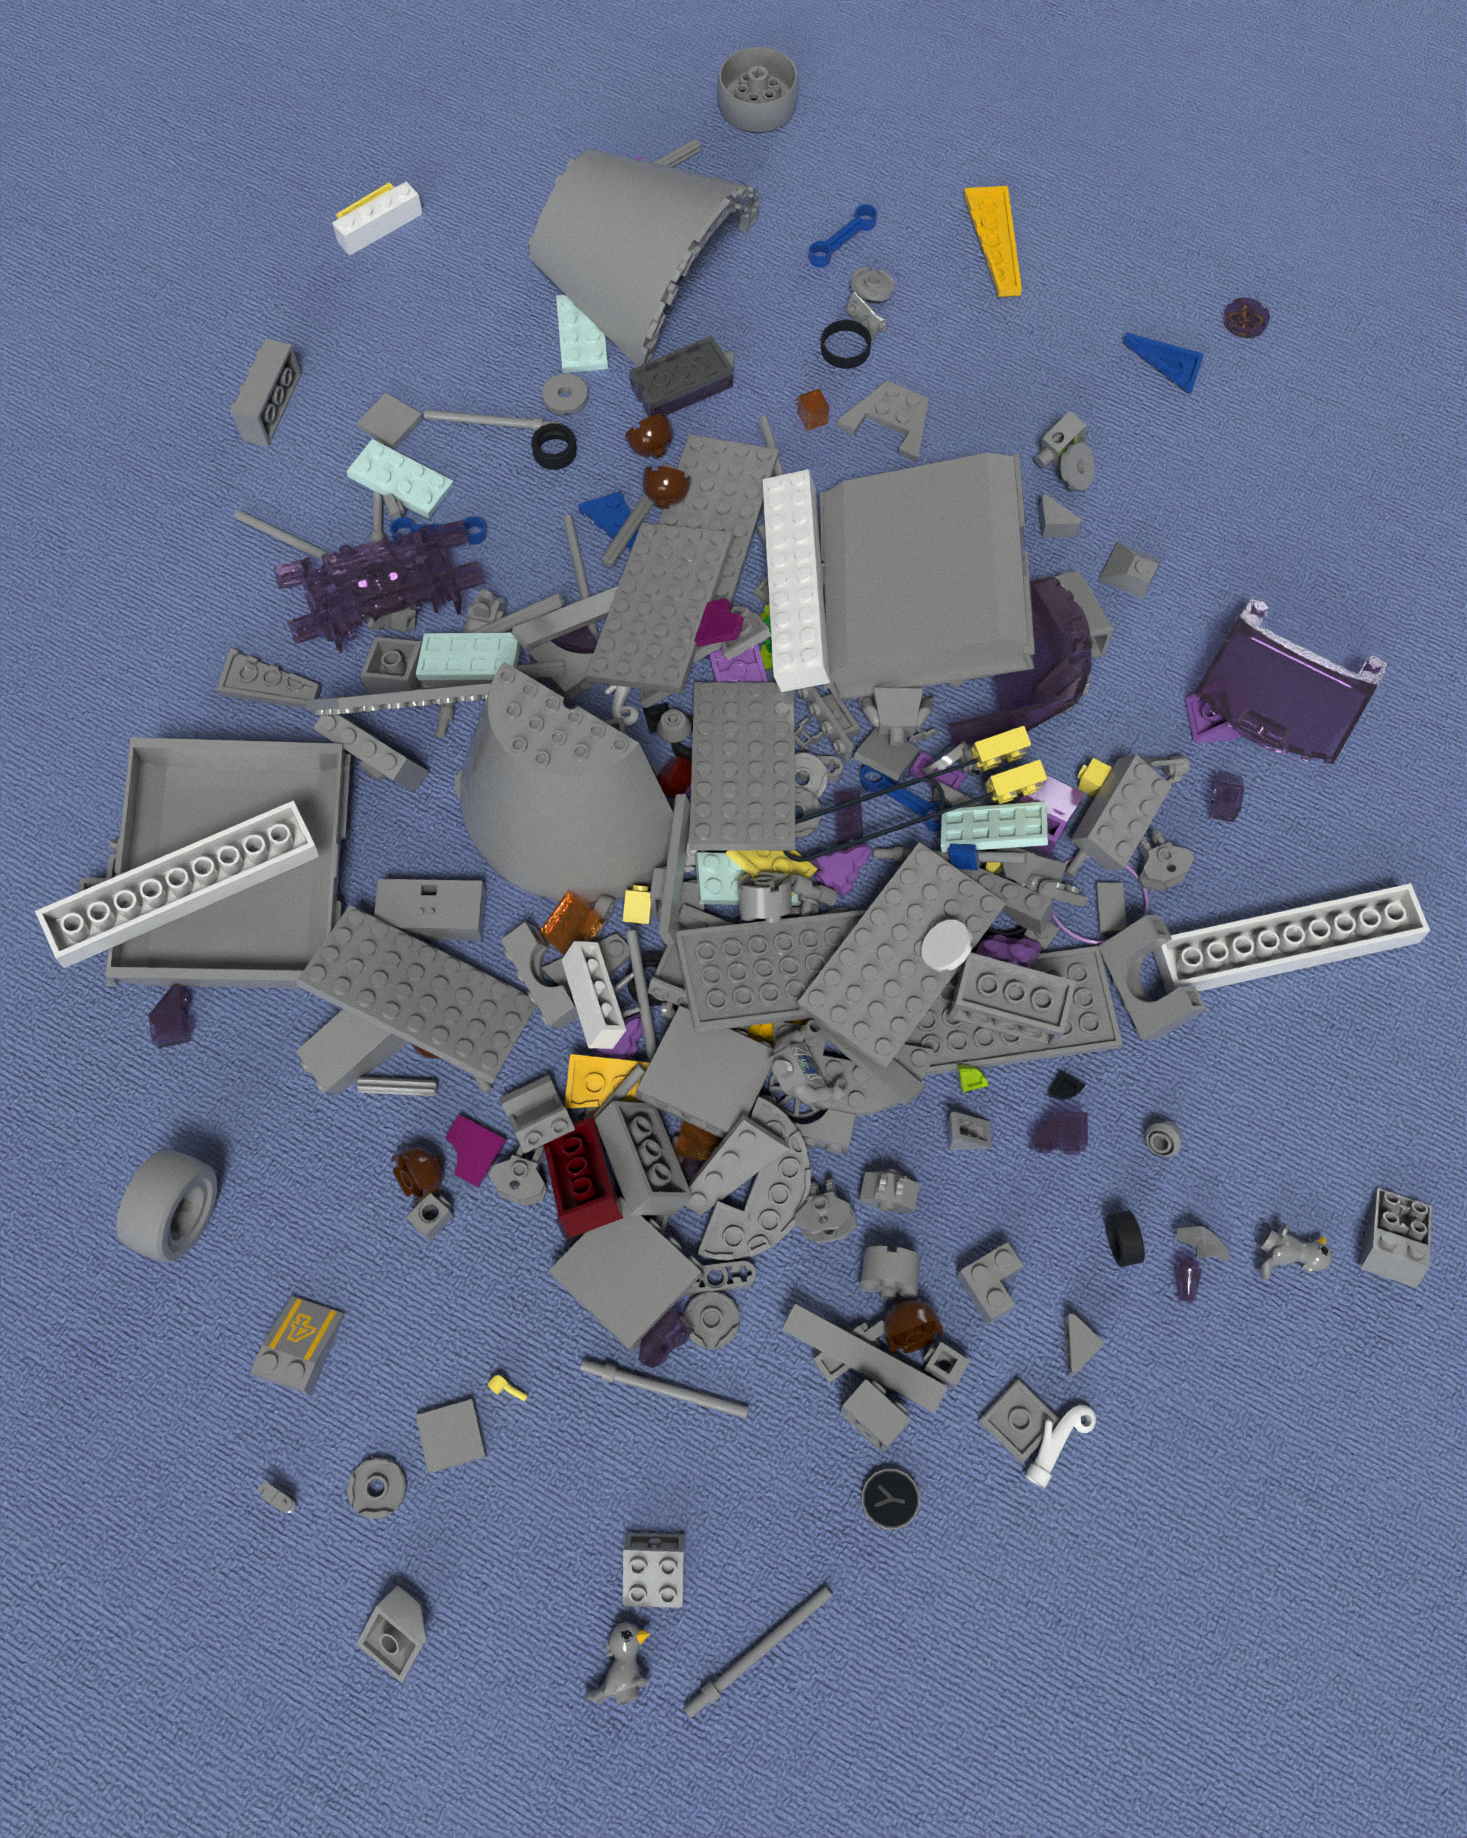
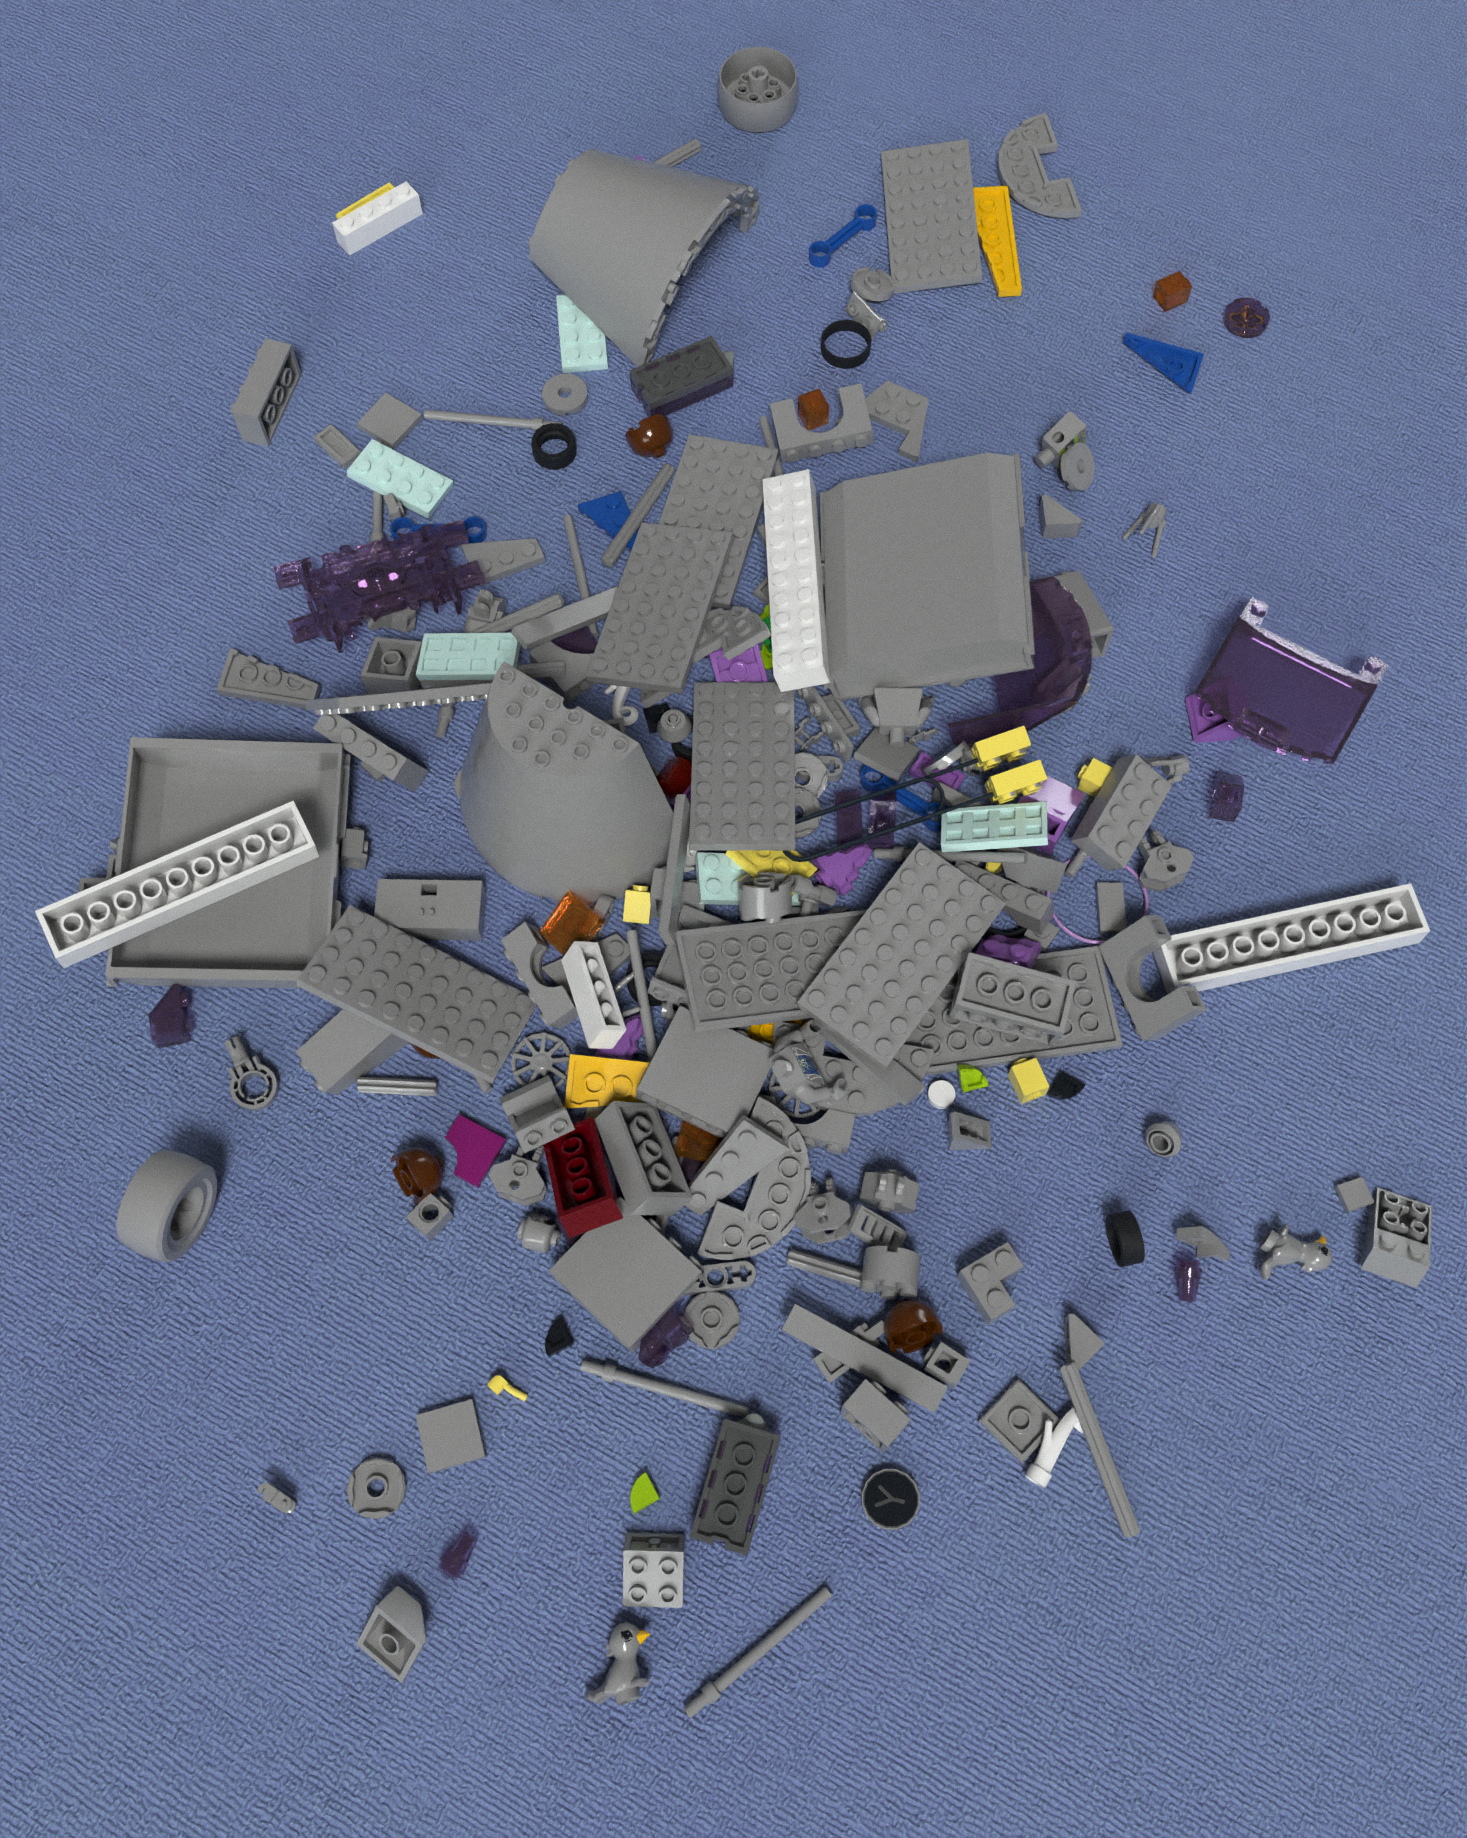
(241, 1062): none -> light grey pin
(279, 534): light grey bar -> none
(298, 1345): light grey slope -> none
(337, 446): none -> light grey tile
(354, 849): none -> light grey brick
(456, 1558): none -> clear purple cone
(503, 557): none -> light grey wing
(538, 1233): none -> light grey head
(541, 1061): none -> light grey wheel
(557, 1338): none -> black tile
(623, 1089): light grey bar -> none
(642, 1494): none -> lime tile
(665, 486): reddish brown cylinder -> none
(718, 624): magenta tile -> none
(736, 1485): none -> dark grey piece
(799, 443): none -> light grey arch
(824, 1267): none -> light grey axle
(881, 817): none -> clear purple slope
(892, 1235): none -> light grey slope
(931, 216): none -> light grey plate
(941, 1094): none -> white tile
(946, 945): white tile -> none
(964, 856): blue tile -> none
(1025, 175): none -> light grey plate
(1028, 1079): none -> light yellow brick
(1056, 890): light grey hinge -> none
(1063, 1132): clear purple slope -> none
(1099, 1450): none -> light grey axle
(1130, 570): light grey slope -> none
(1152, 518): none -> light grey plant
(1172, 291): none -> clear orange brick
(1354, 1195): none -> light grey tile

